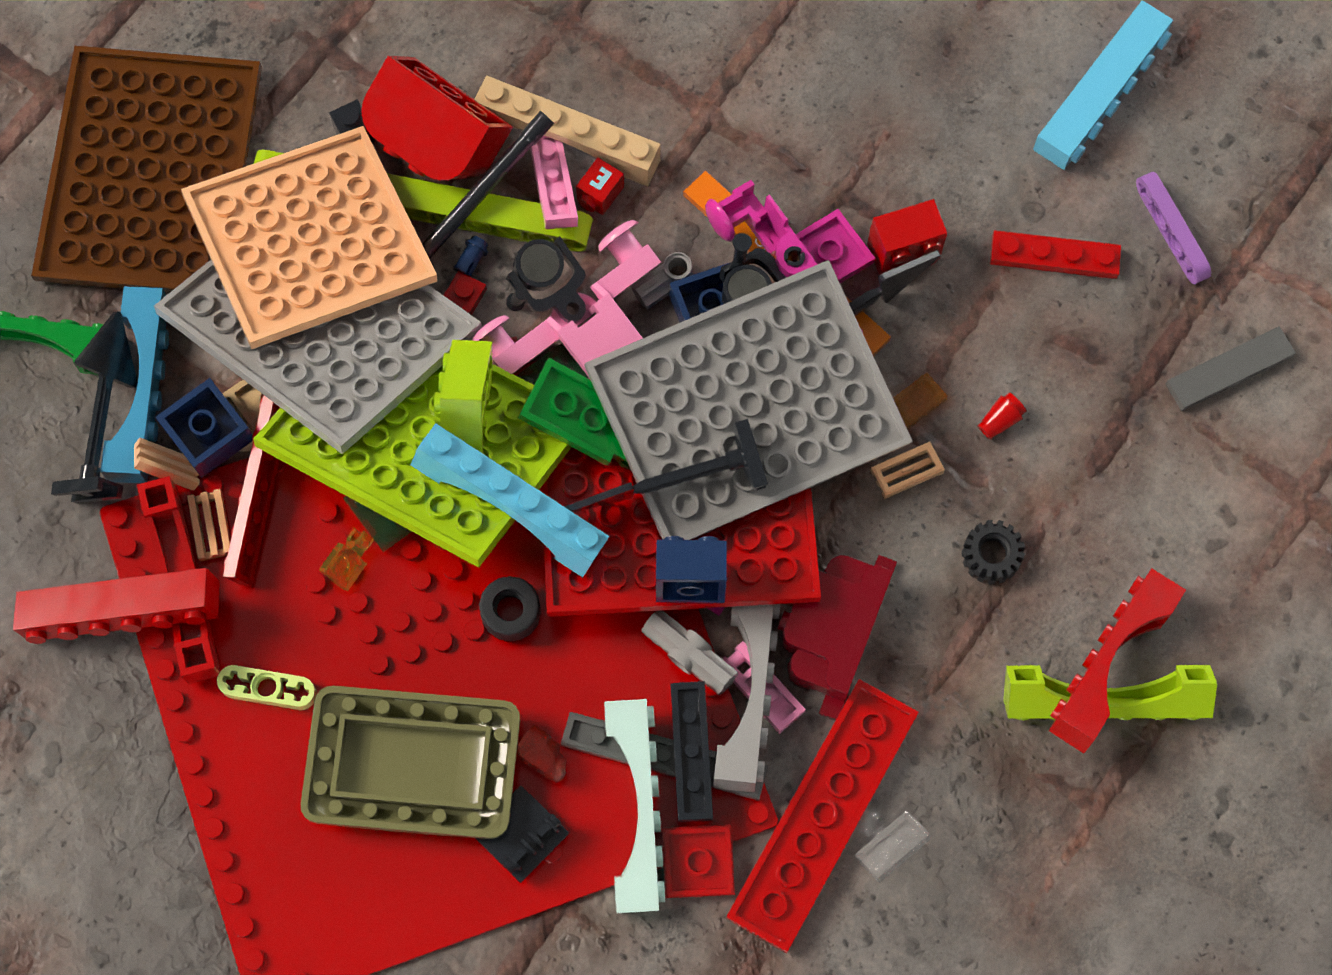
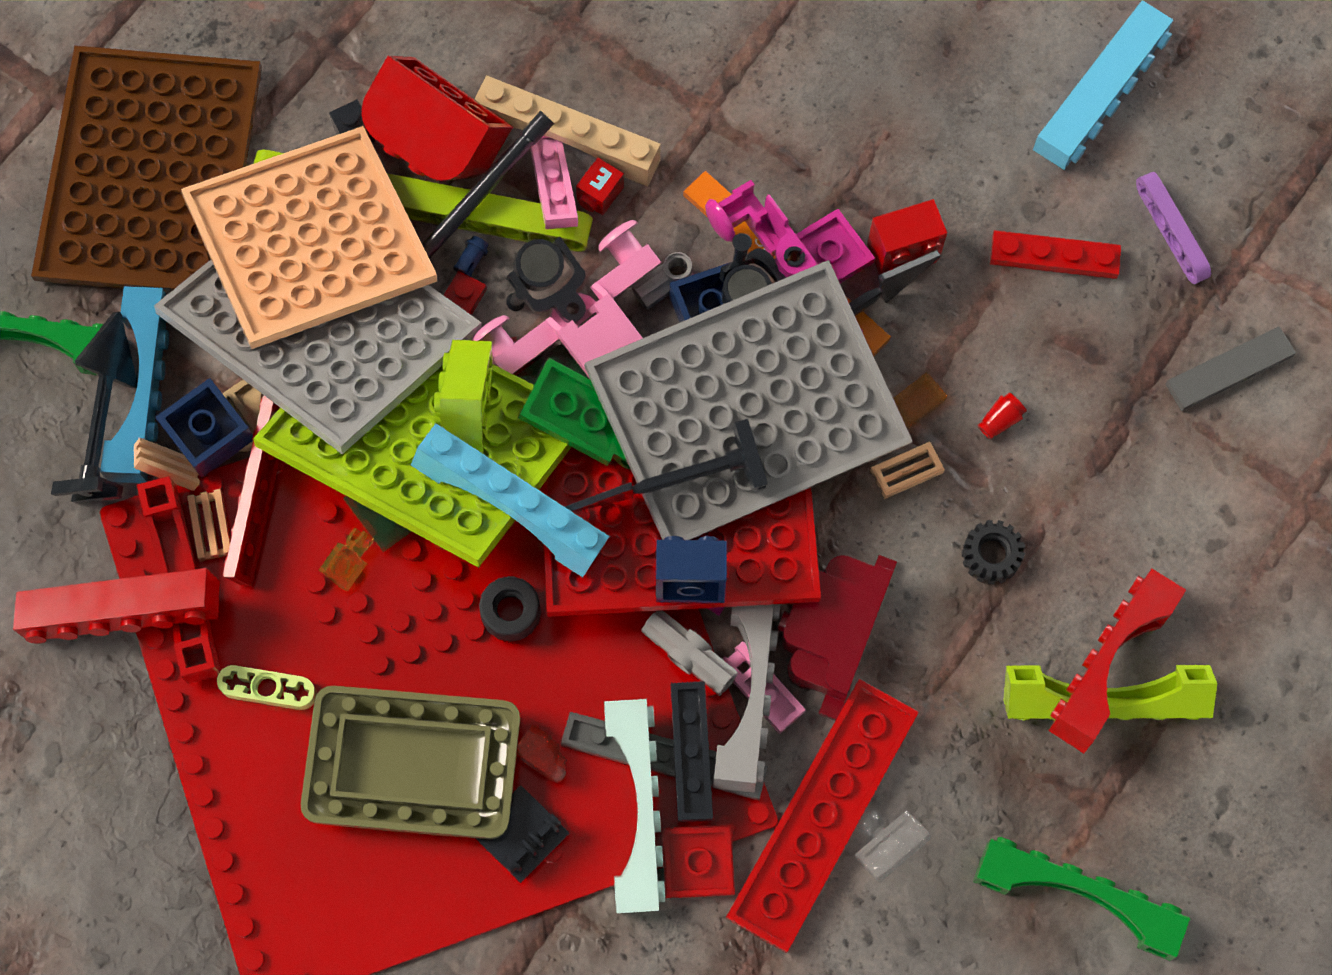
(1155, 926): none -> green arch

